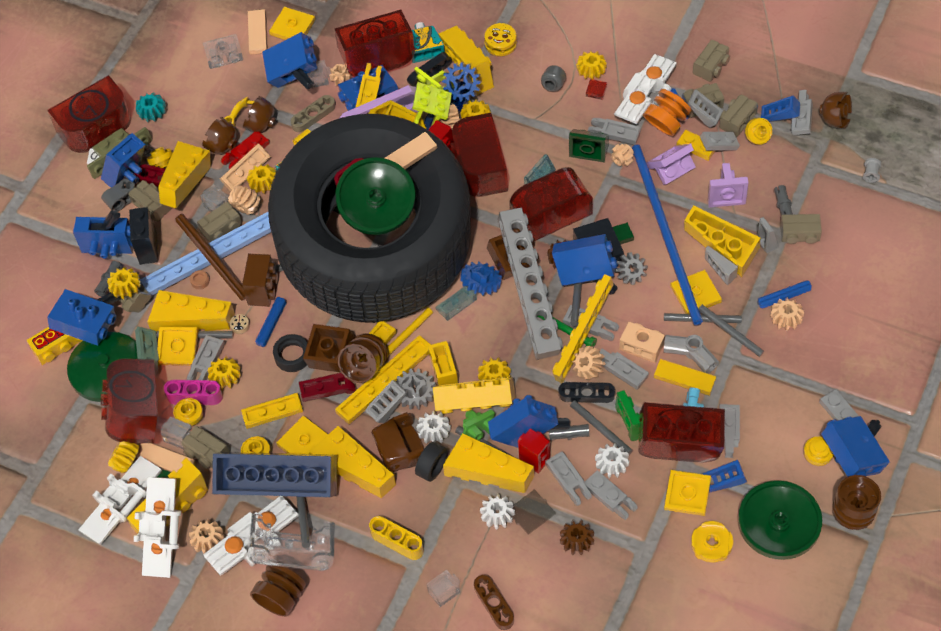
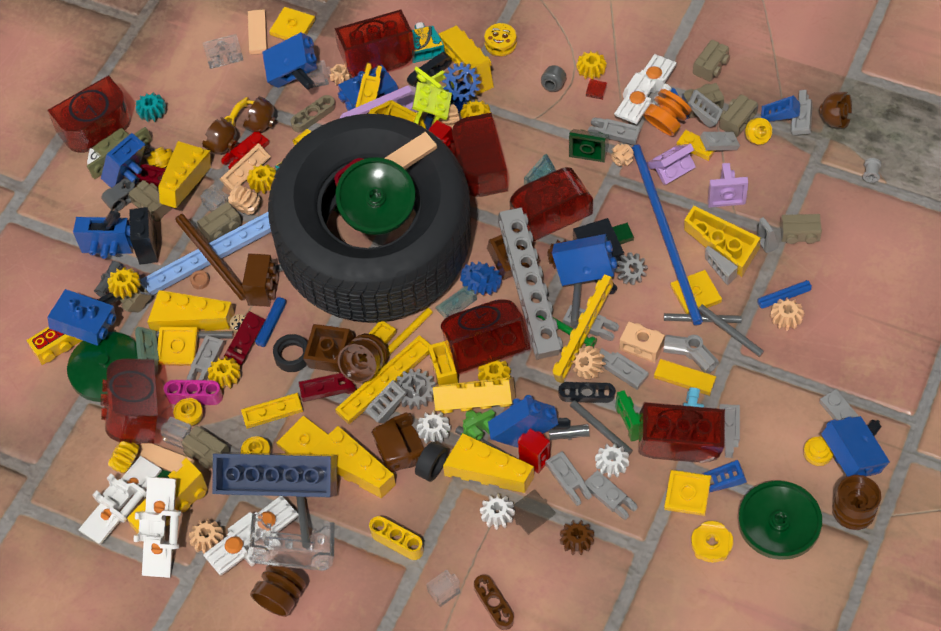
(245, 337): none -> dark red plate
(484, 334): none -> clear red brick
(784, 202): dark grey pin -> none

